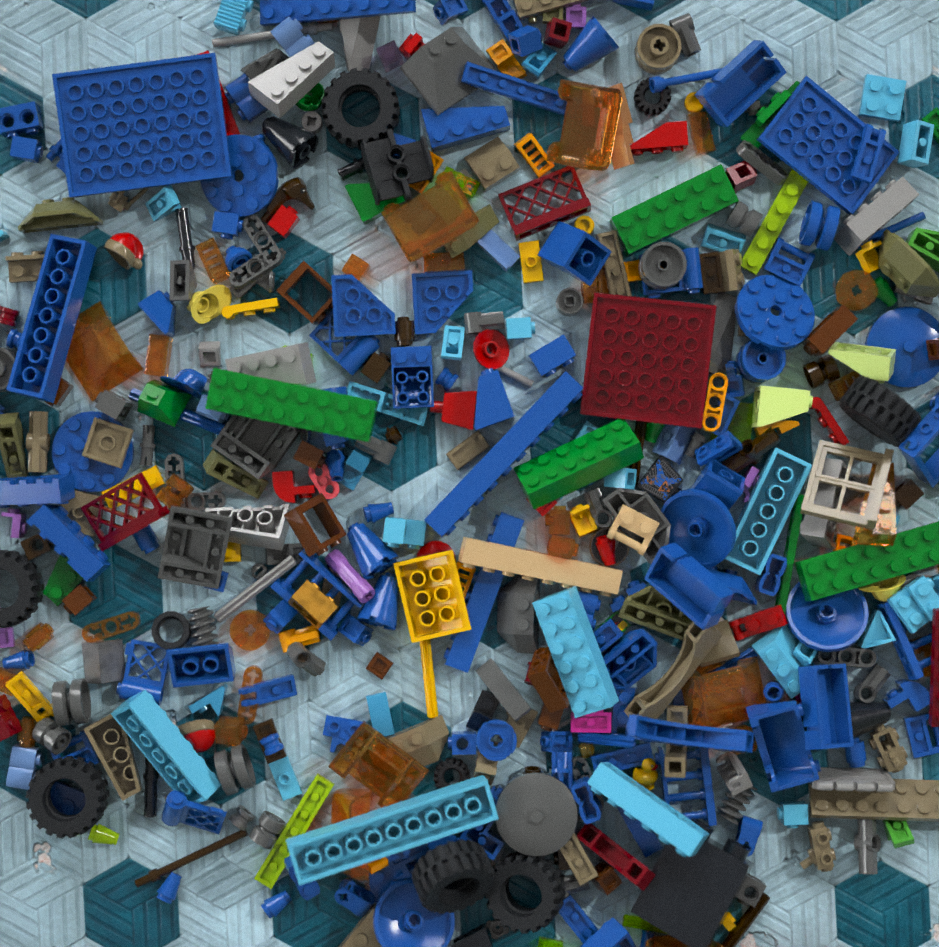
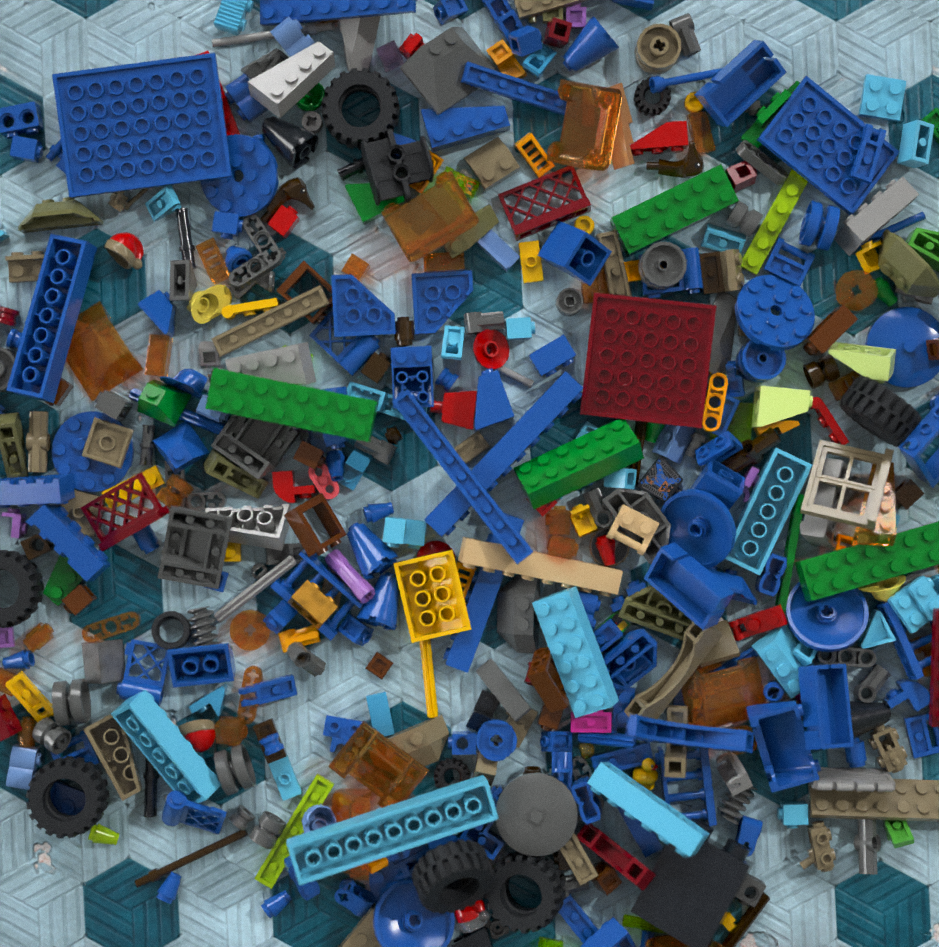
(180, 447): none -> blue slope
(270, 321): none -> dark tan tile
(317, 817): none -> medium blue hair
(462, 477): none -> blue plate
(472, 917): none -> piece
(688, 167): none -> dark brown animal

